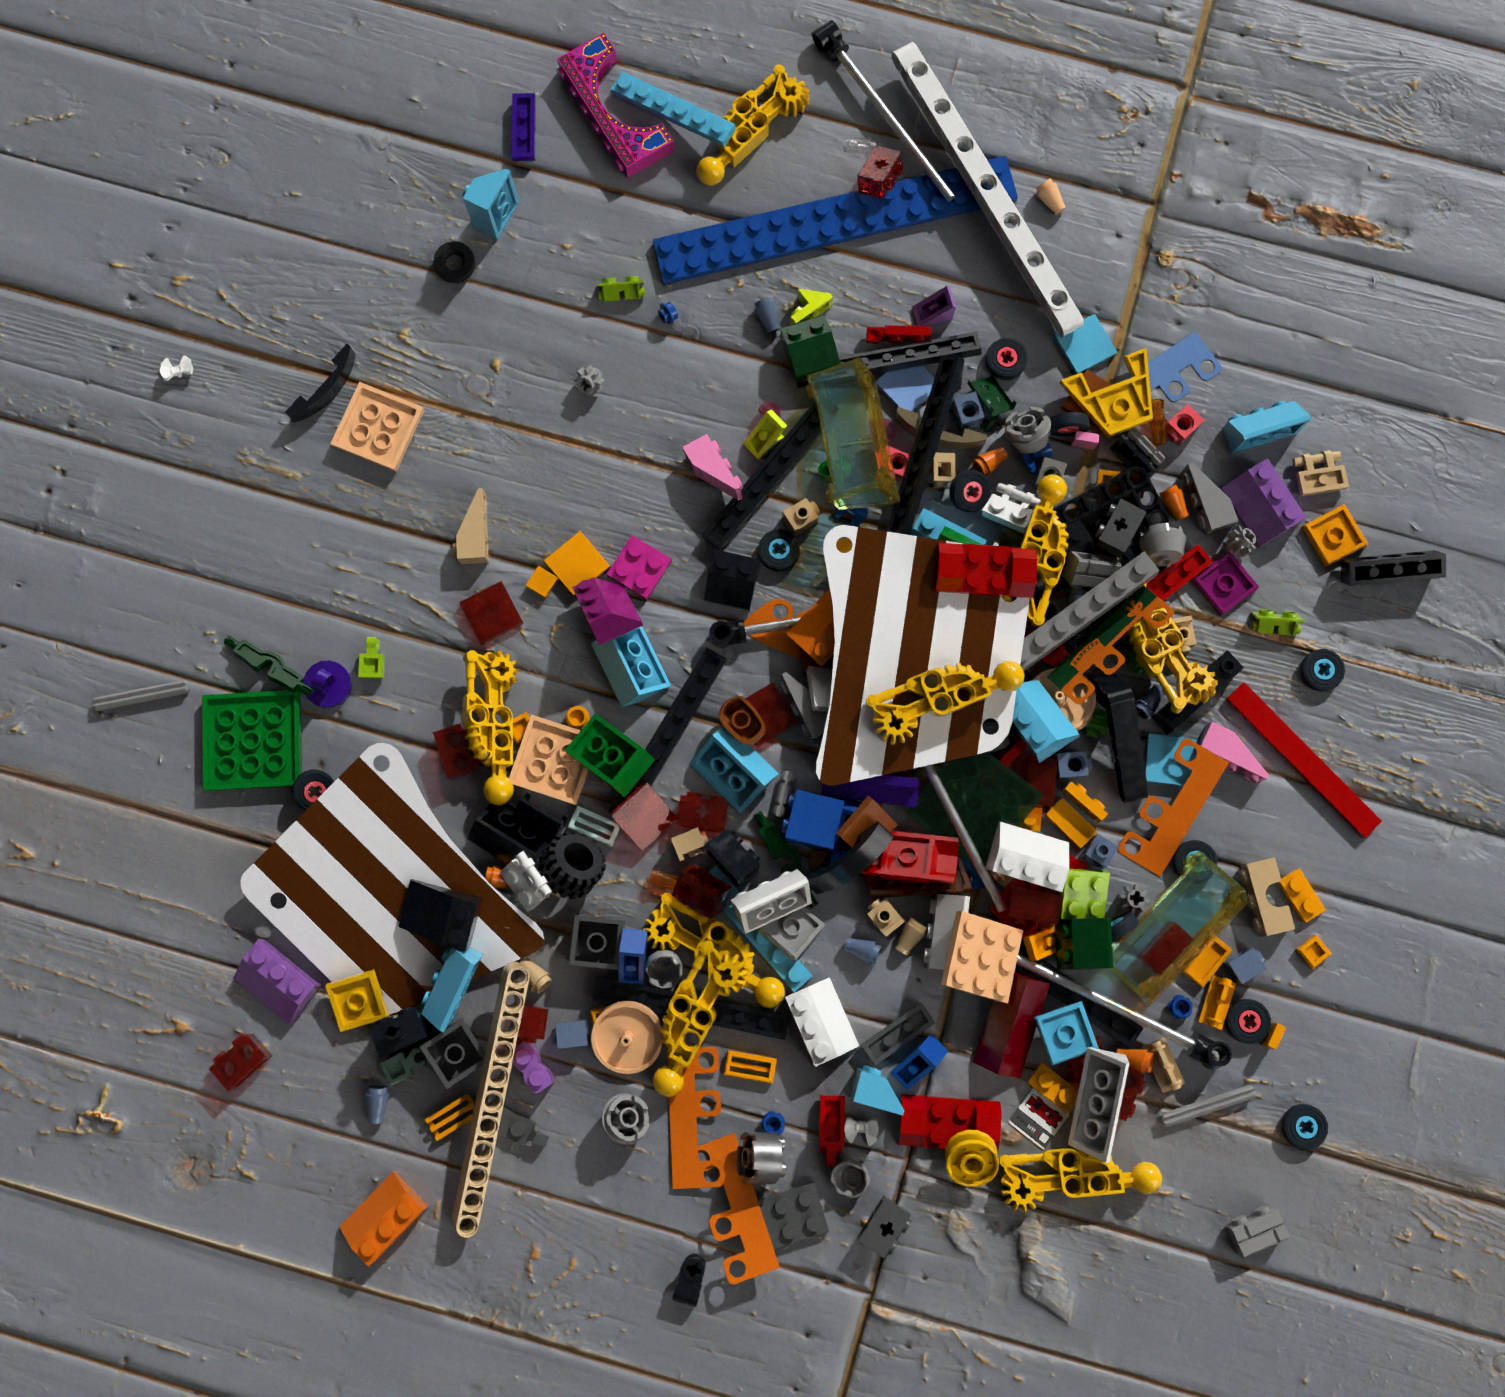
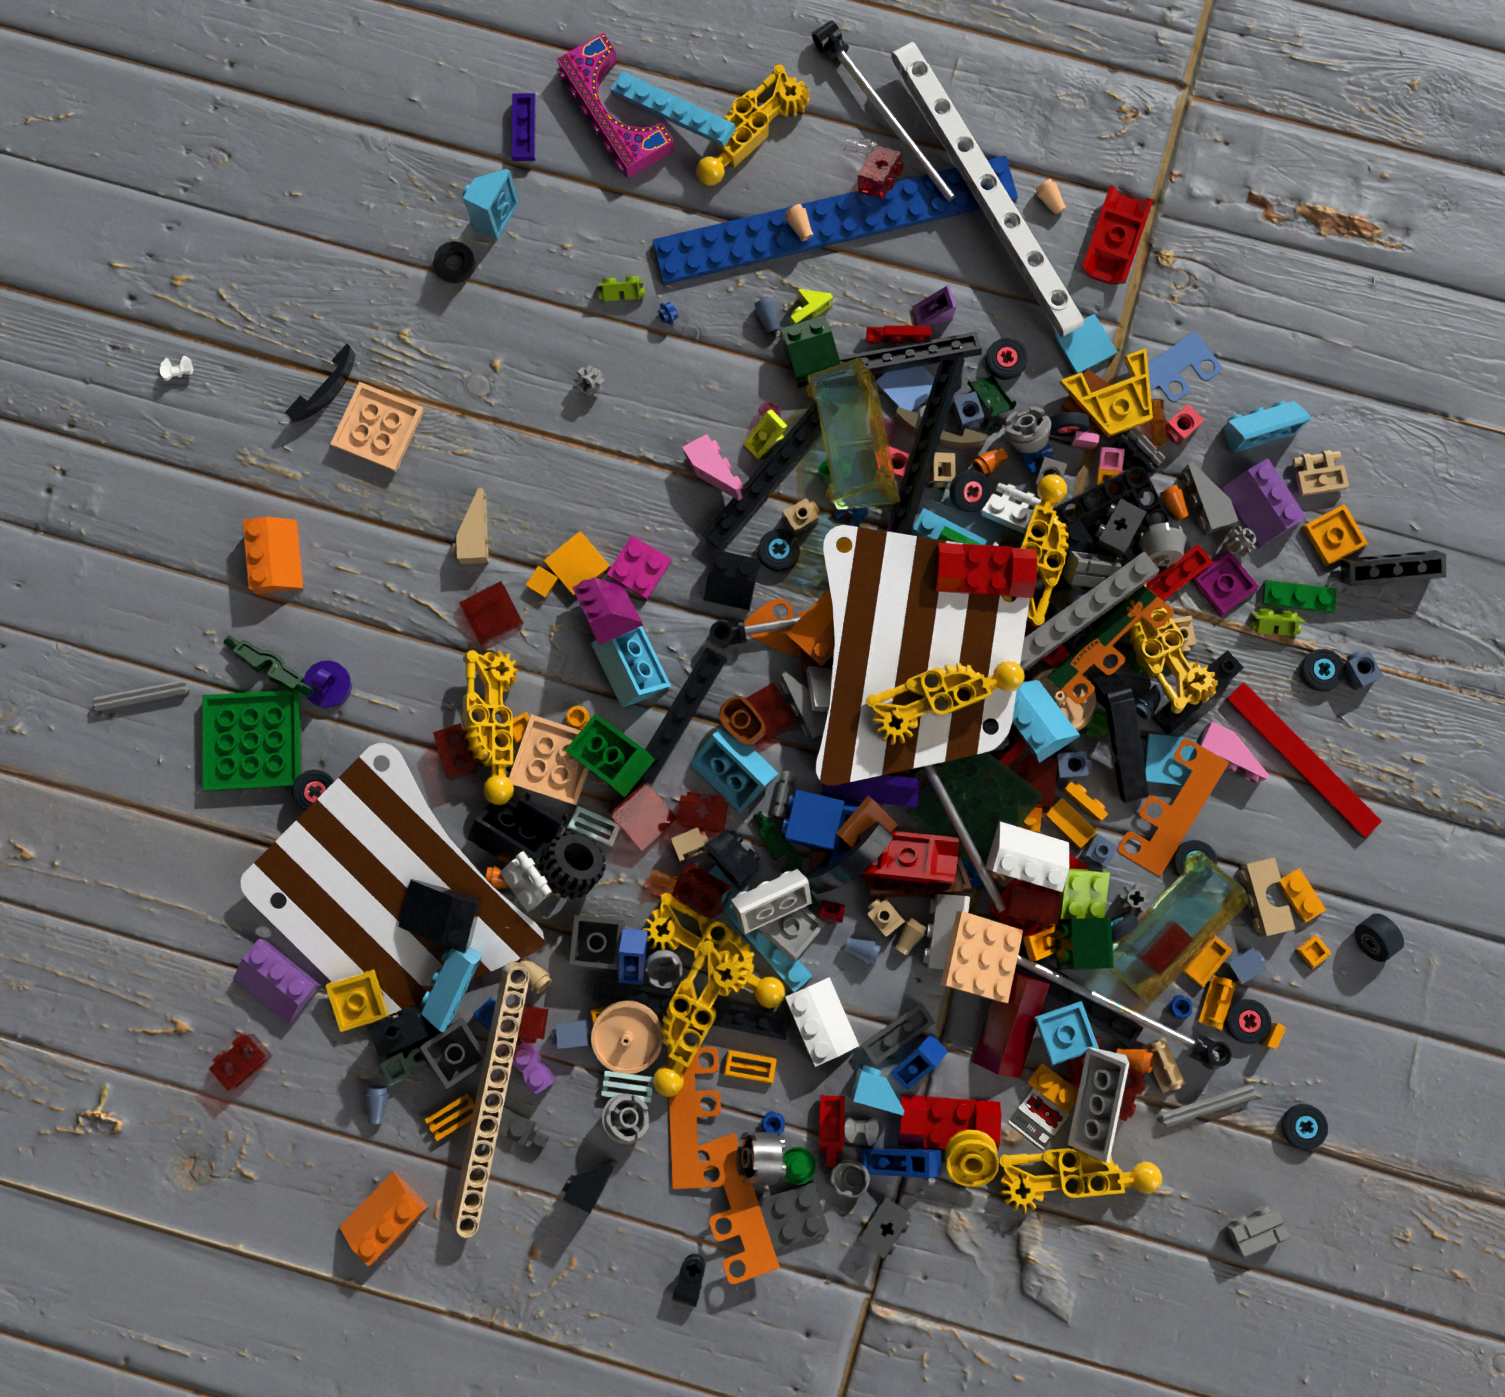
(272, 555): none -> orange slope
(371, 664): lime plate -> none
(485, 1013): none -> blue tile
(587, 1185): none -> black slope
(606, 1083): none -> light aqua tile
(799, 222): none -> light nougat cone
(799, 1165): none -> green plate
(831, 912): none -> dark red slope
(902, 1162): none -> blue slope
(1111, 459): none -> bright pink tile
(1116, 238): none -> red piece
(1299, 596): none -> green plate
(1372, 670): none -> sand blue brick
(1379, 937): none -> black wheel

